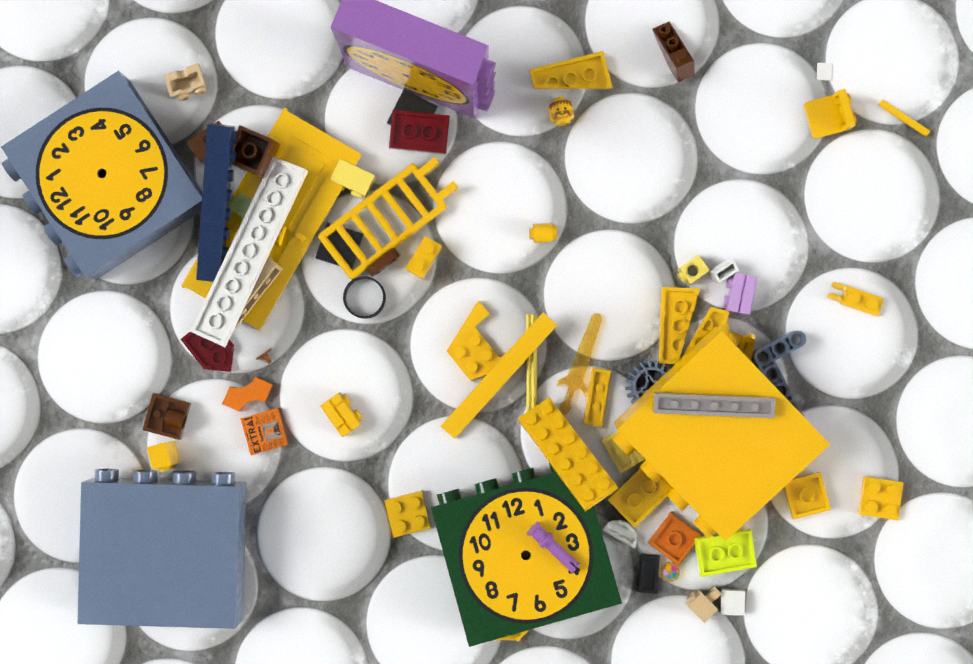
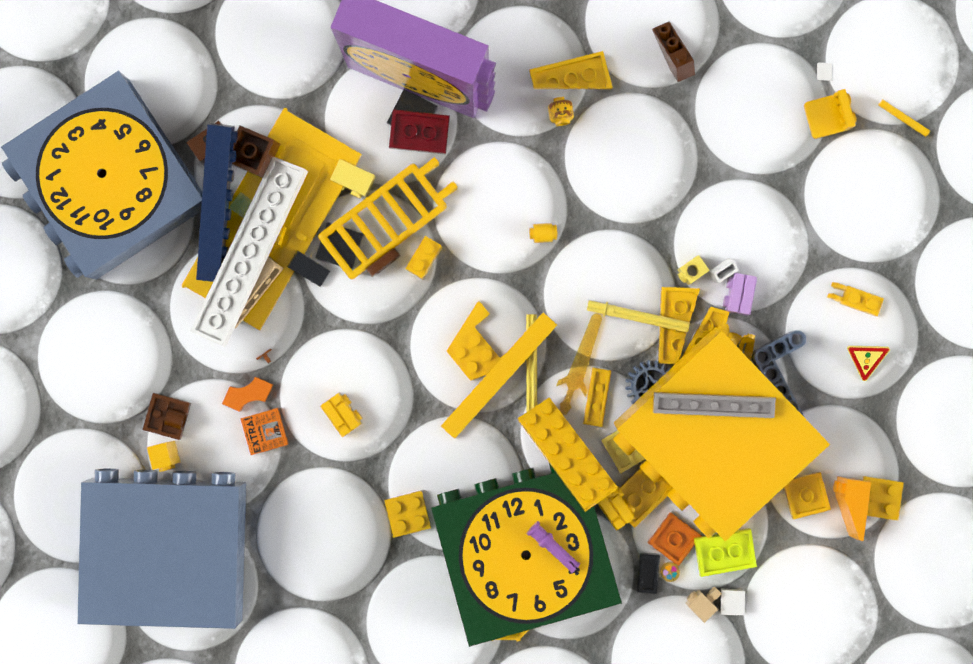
(186, 82): tan cylinder -> none
(209, 354): dark red tile -> none
(308, 268): none -> black tile
(359, 278): black tyre -> none
(612, 310): none -> light yellow axle
(617, 510): none -> yellow brick
(622, 531): white plate -> none
(853, 503): none -> light orange slope
(867, 358): none -> piece

